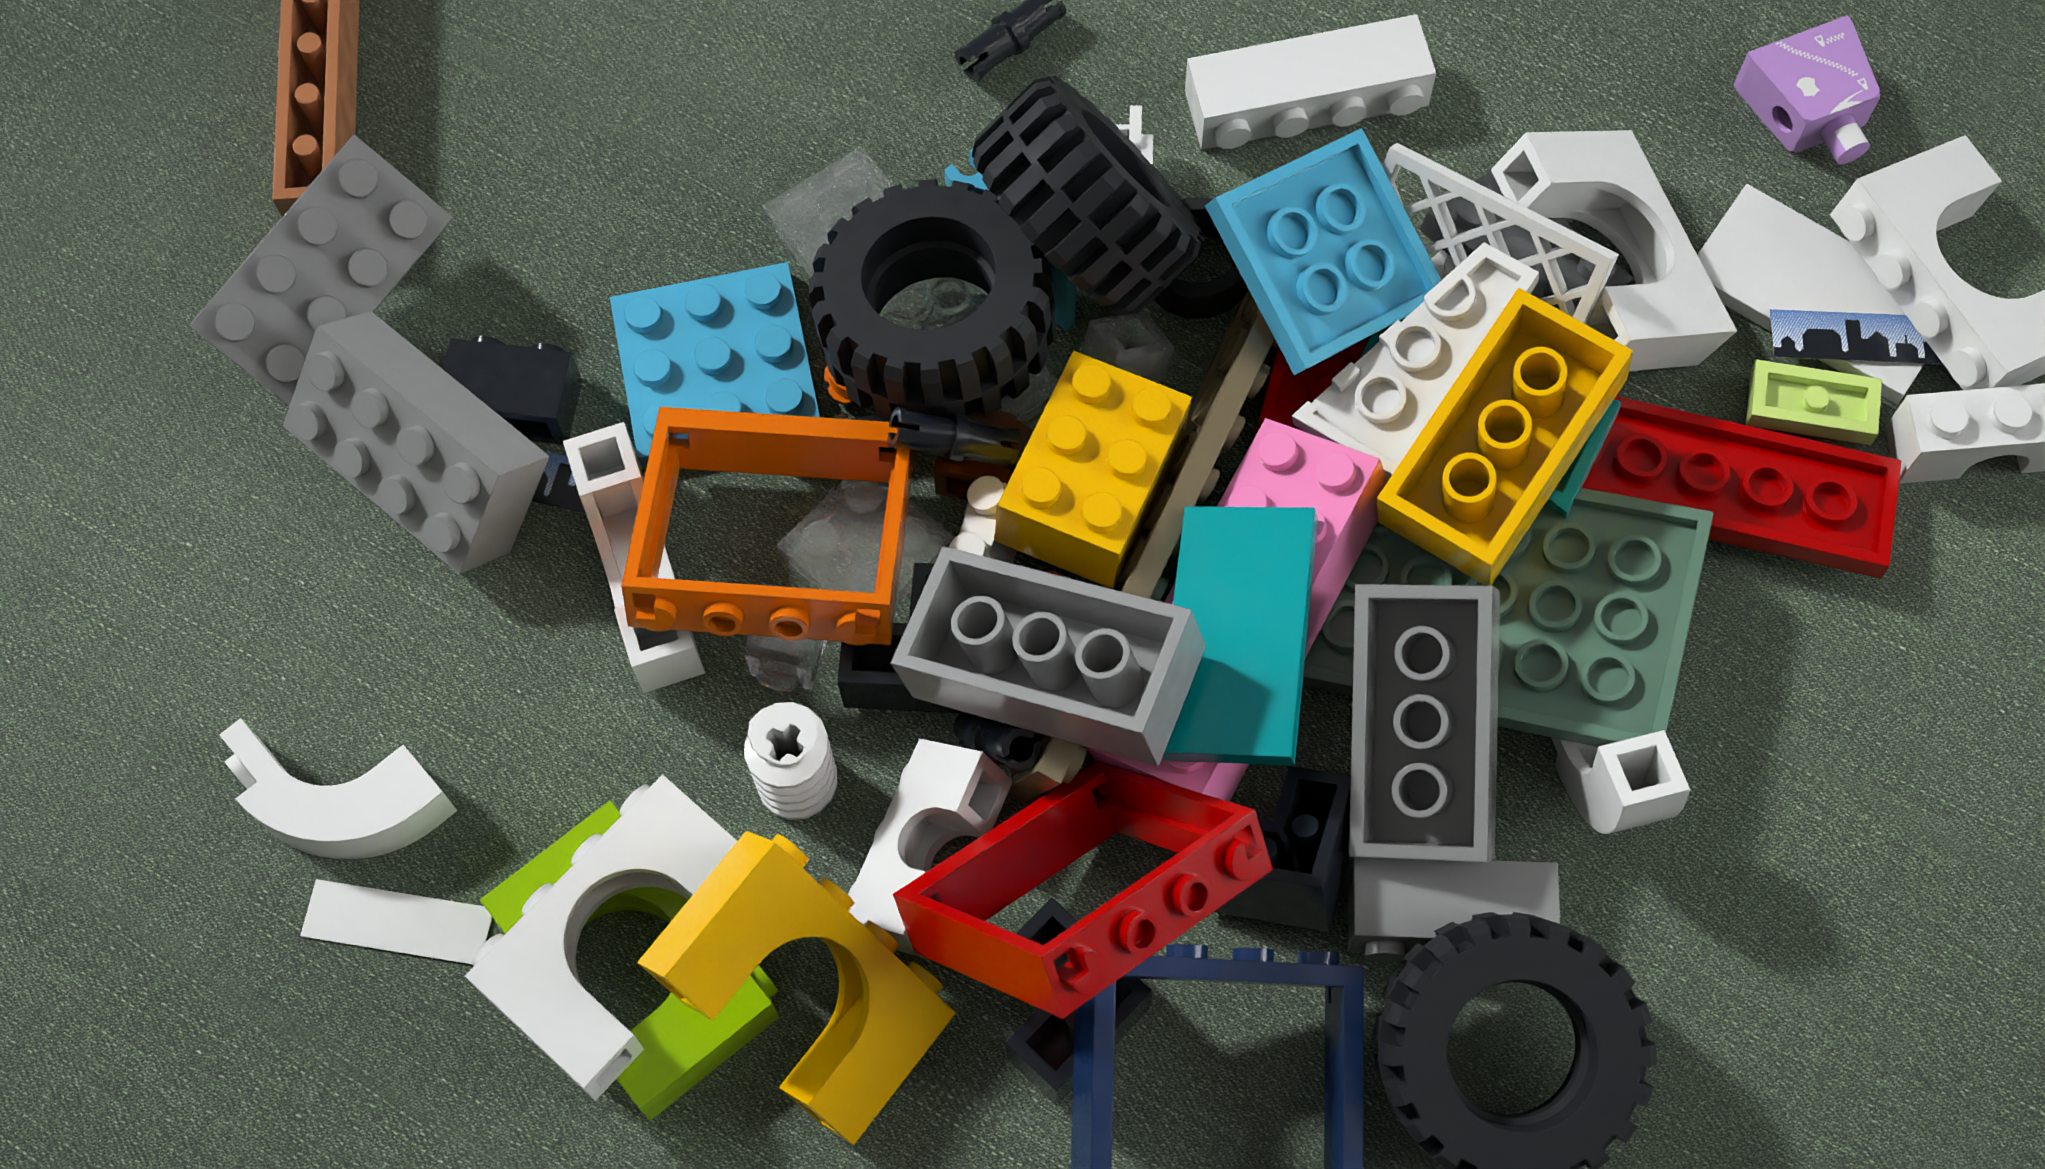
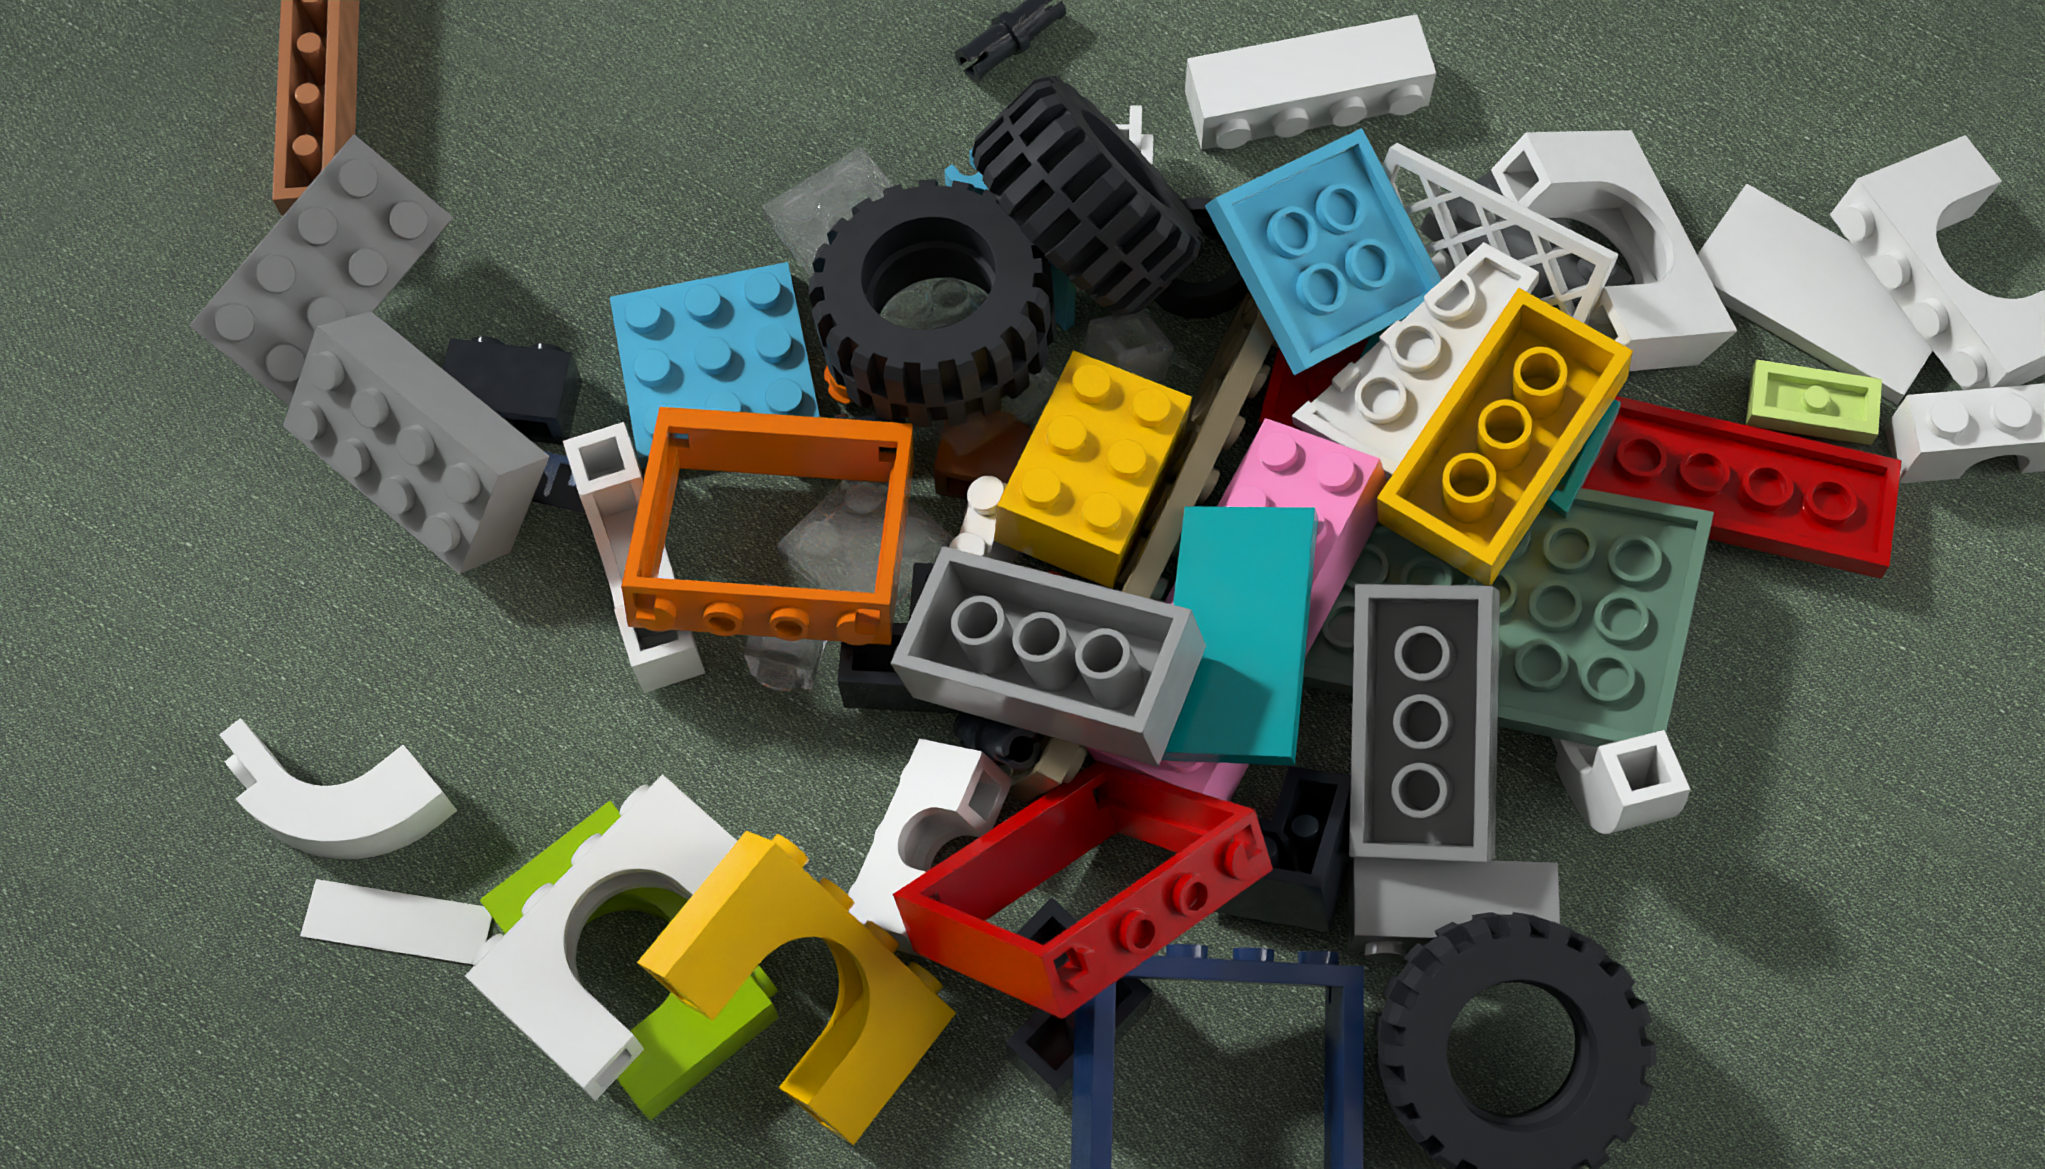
(791, 760): white piece -> none
(954, 438): black pin -> none
(1813, 89): lavender torso -> none
(1848, 337): sticker -> none

